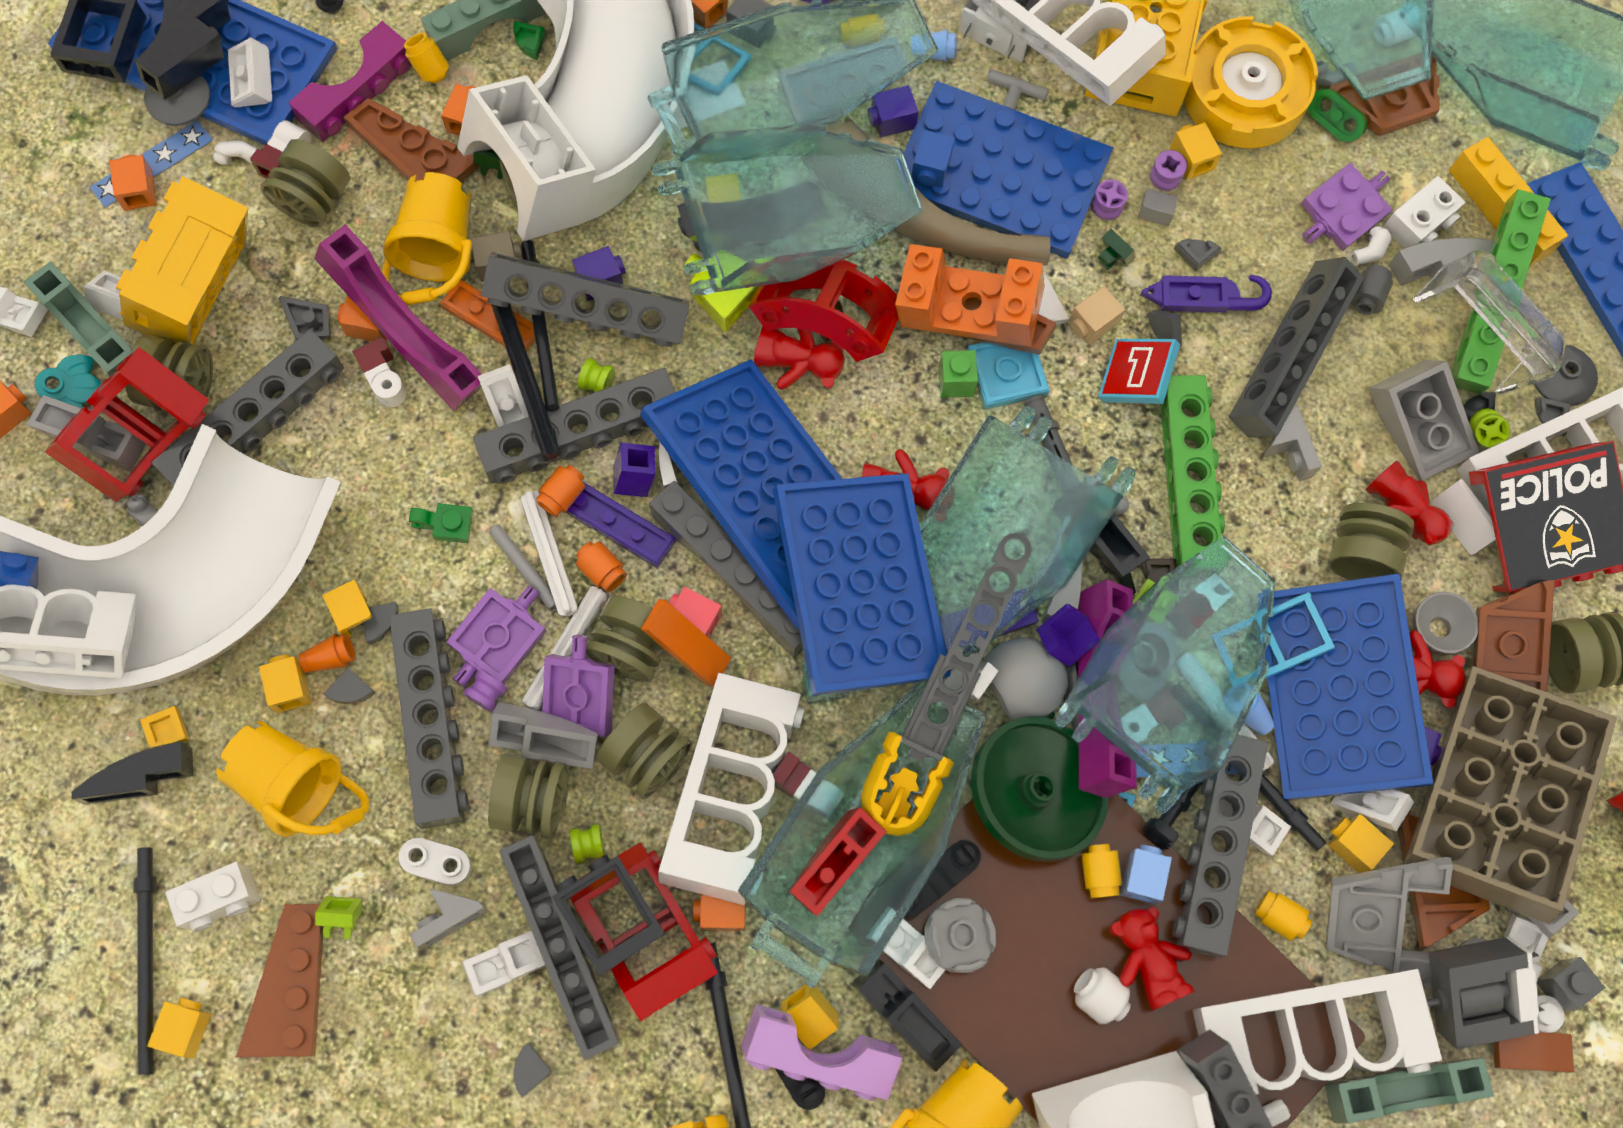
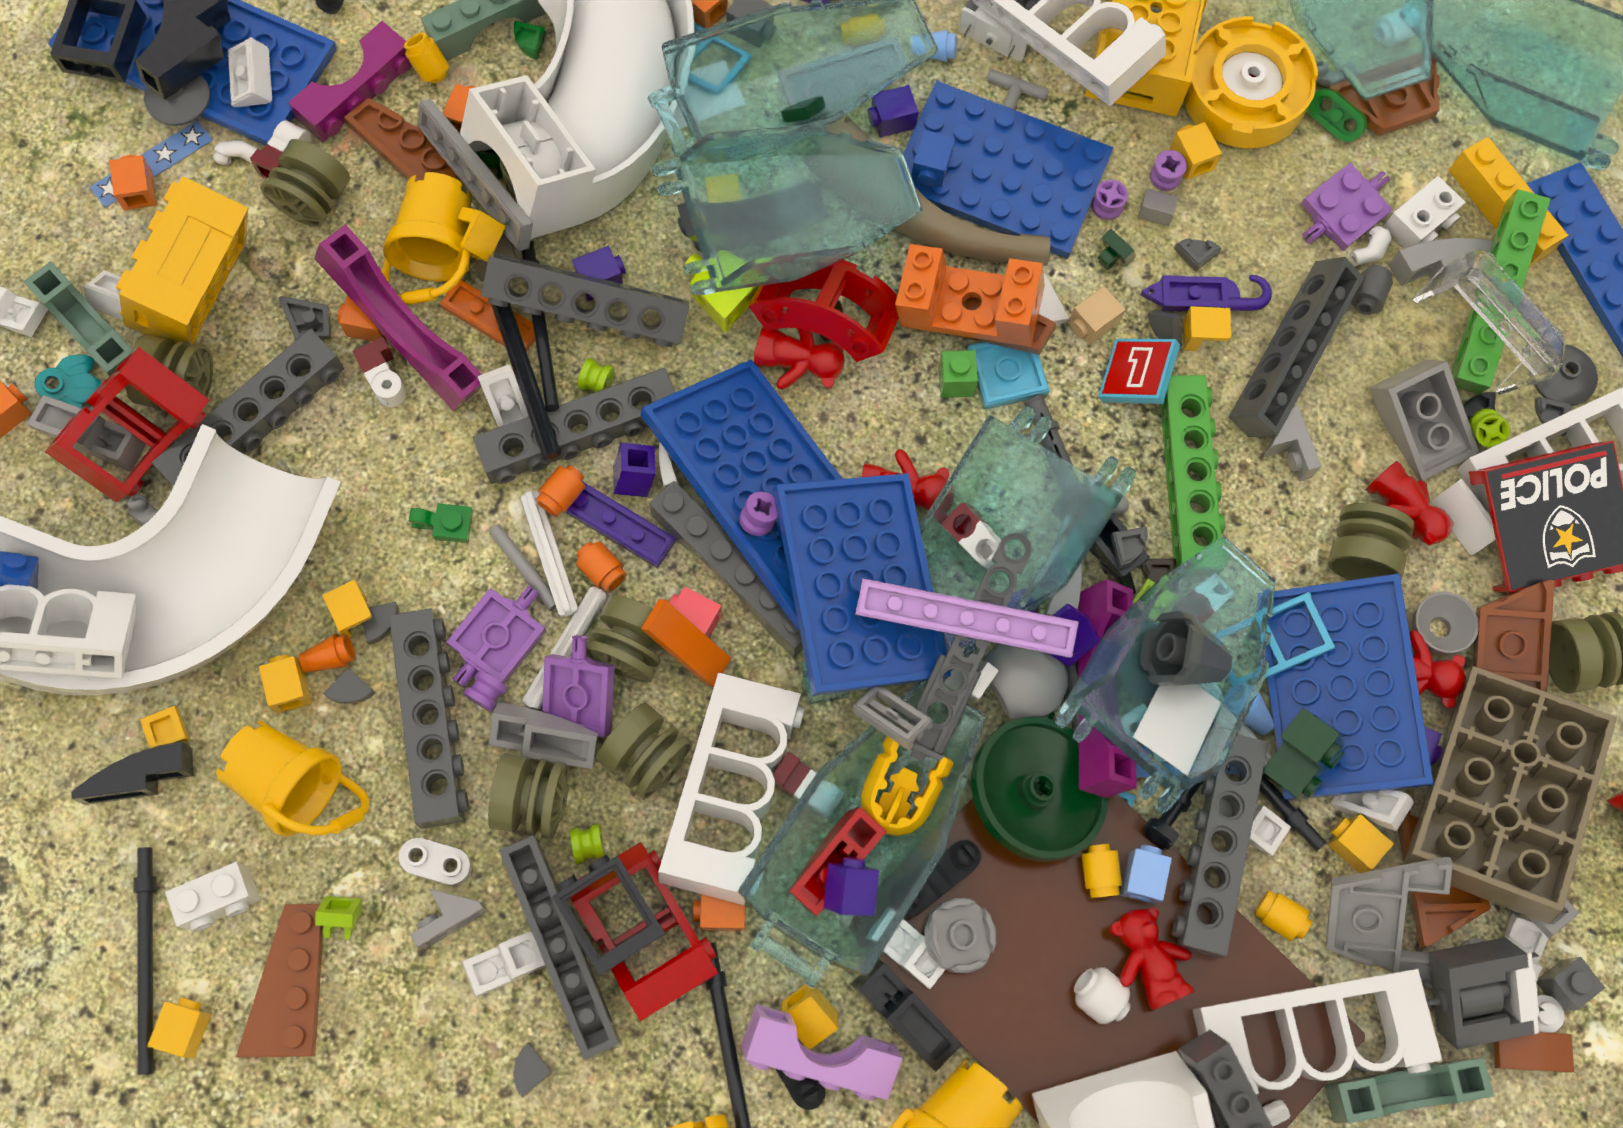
(474, 174): none -> light grey tile
(481, 234): none -> yellow panel
(758, 522): none -> medium lavender wheel
(803, 110): none -> dark green tile
(851, 888): none -> dark purple brick
(891, 726): none -> light grey tile
(967, 618): none -> lavender tile
(973, 533): none -> leg
(1129, 545): none -> dark grey tile
(1177, 723): none -> white sticker
(1183, 652): none -> dark grey cone
(1206, 324): none -> yellow panel
(1305, 754): none -> dark green brick

